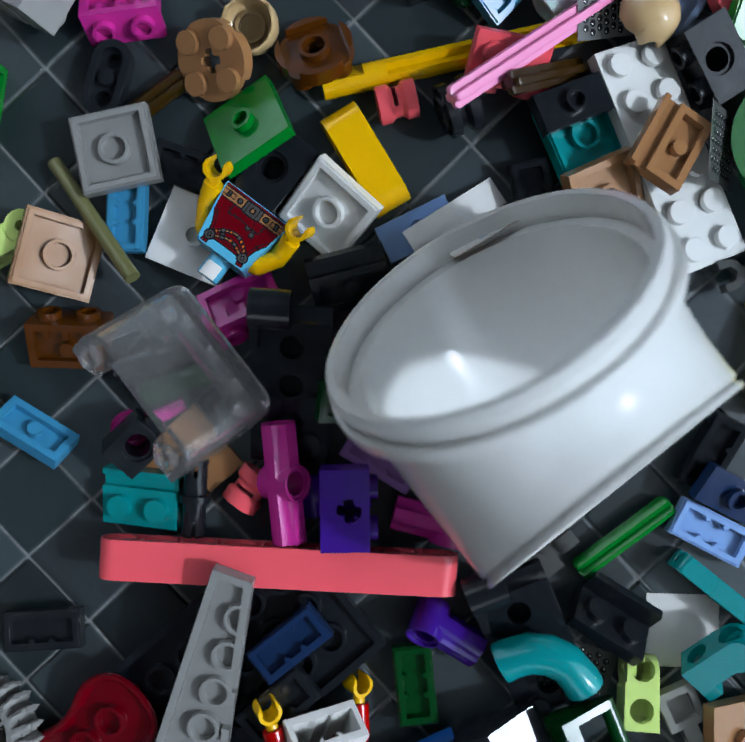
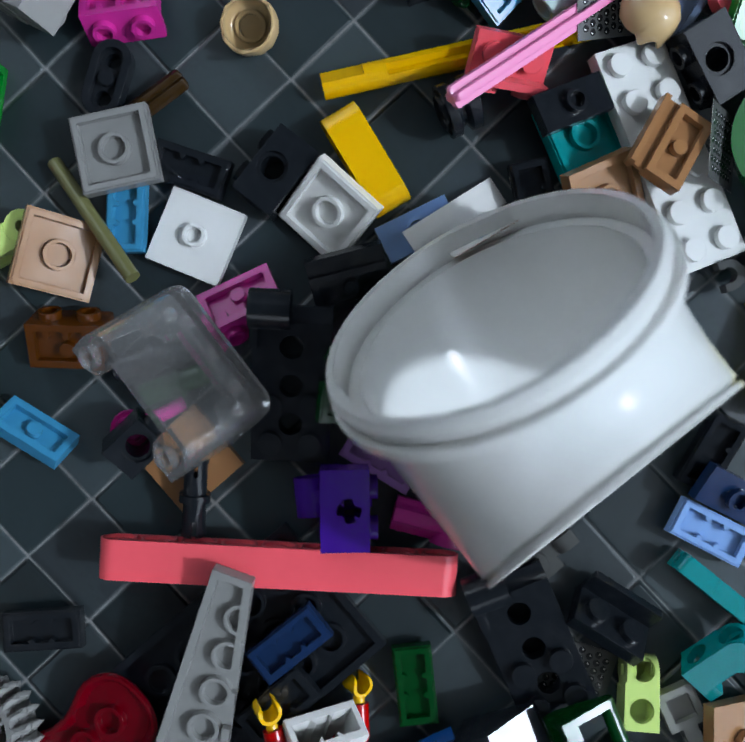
(142, 501): teal plate -> none
(194, 62): medium nougat plate -> none
(240, 230): torso -> none
(244, 492): coral wheel -> none
(249, 126): green plate -> none
(283, 482): dark pink piece -> none
(315, 69): reddish brown plate -> none
(405, 98): coral wheel -> none
(436, 627): dark purple piece -> none
(543, 75): dark brown axle -> none
(550, 657): teal cylinder -> none
(623, 536): green axle -> none
(683, 623): white sticker -> none

